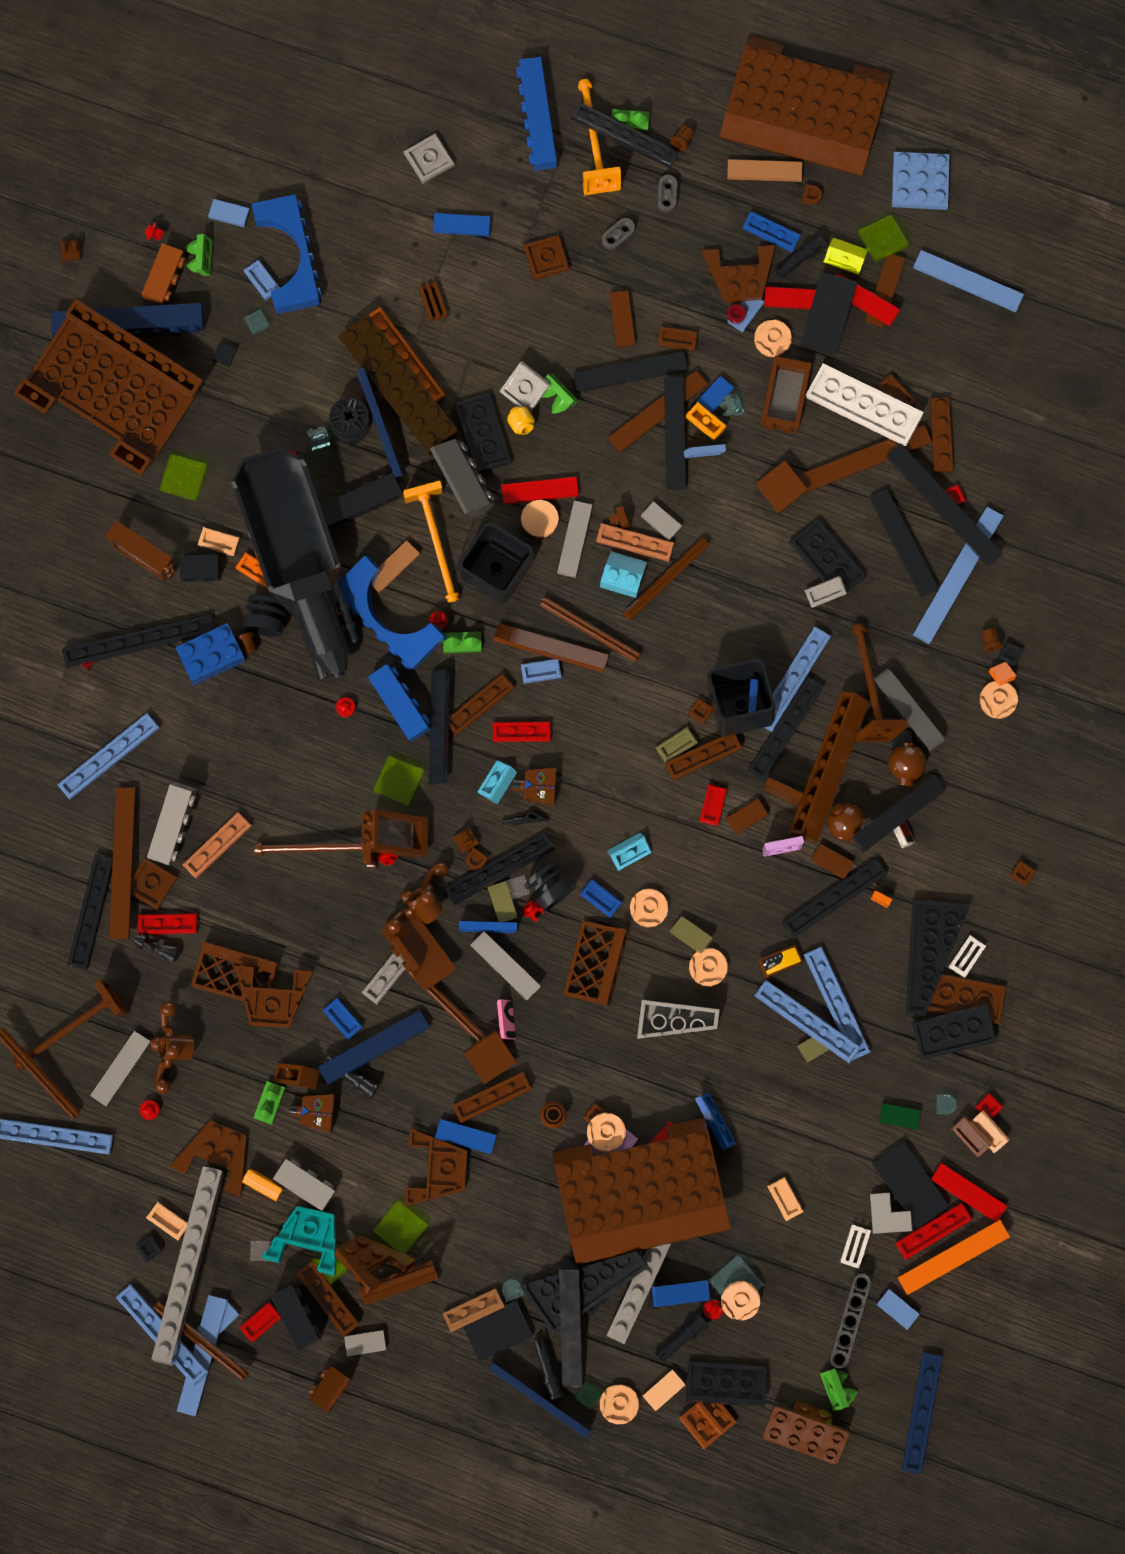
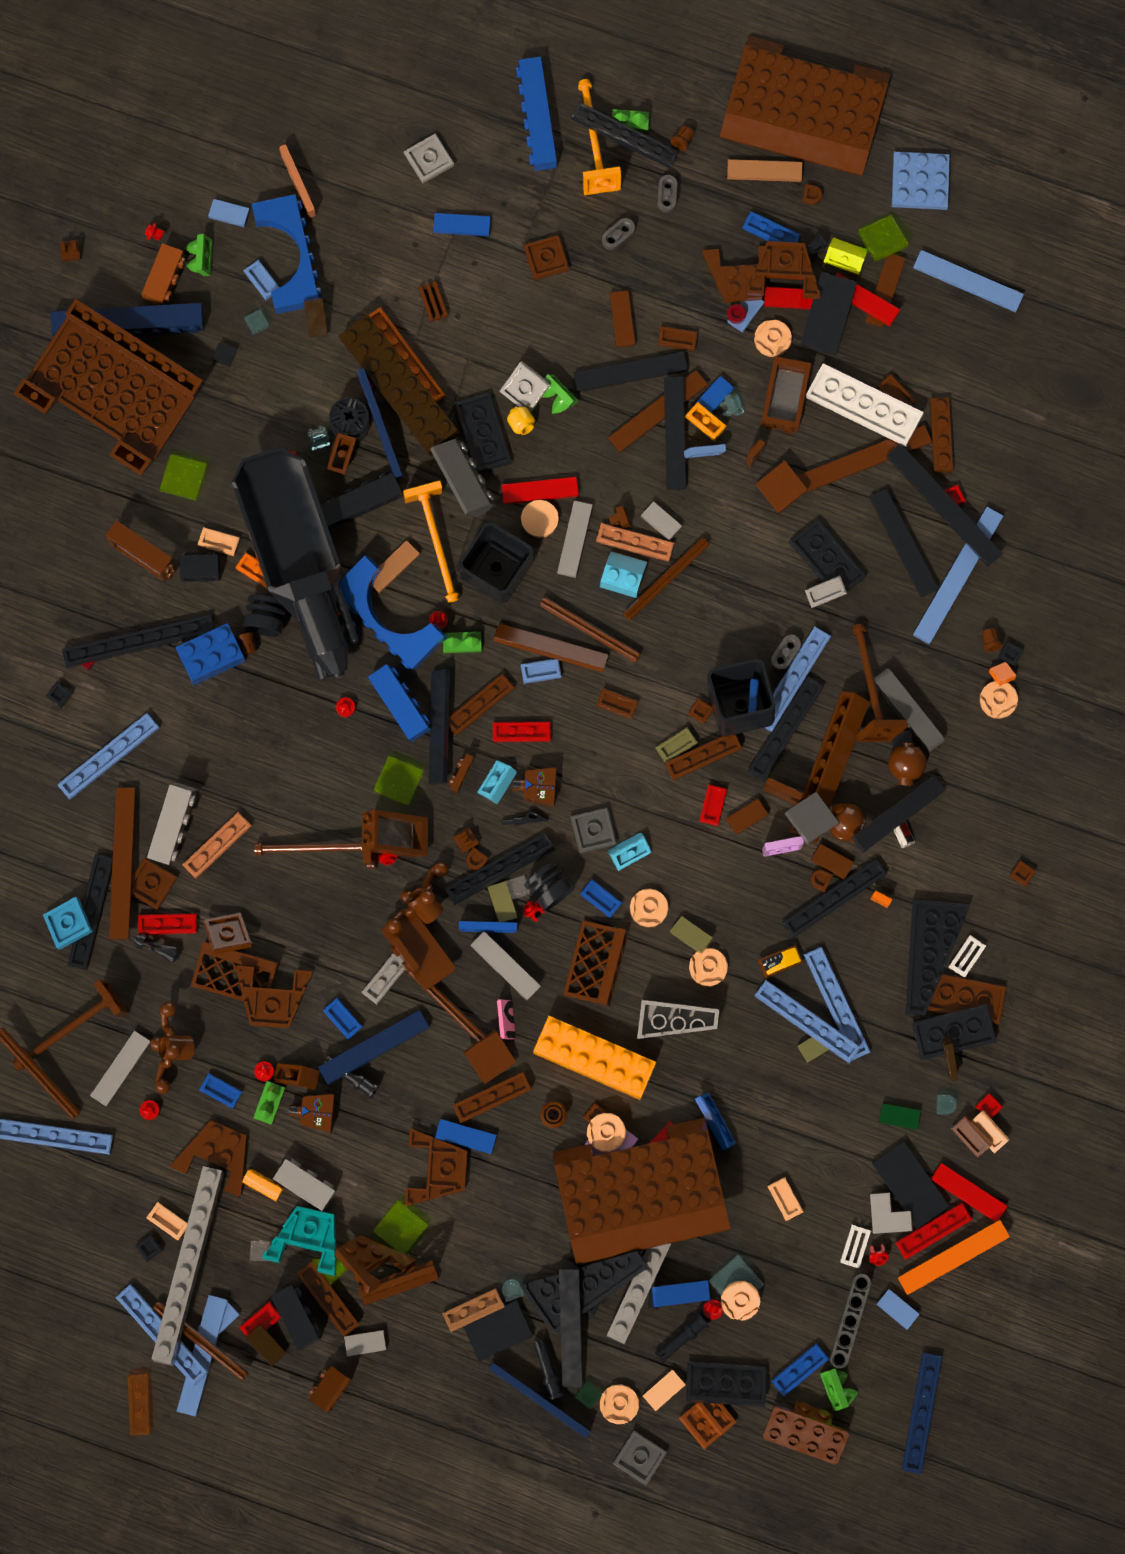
(59, 695): none -> black tile
(67, 923): none -> dark azure plate
(139, 1404): none -> clear orange tile
(220, 1091): none -> blue tile
(227, 933): none -> reddish brown tile
(264, 1071): none -> red tile
(265, 1345): none -> dark brown tile
(297, 181): none -> nougat tile
(315, 317): none -> dark brown tile
(340, 453): none -> reddish brown slope
(457, 780): none -> reddish brown plate
(593, 830): none -> dark grey tile
(594, 1057): none -> light orange brick
(617, 703): none -> reddish brown tile
(639, 1457): none -> dark grey tile
(755, 453): none -> reddish brown tile
(784, 261): none -> reddish brown wing
(785, 653): none -> flat silver plate
(799, 1370): none -> blue tile
(811, 818): none -> dark grey tile
(820, 879): none -> reddish brown tile
(878, 1258): none -> red plate
(950, 1059): none -> dark brown tile

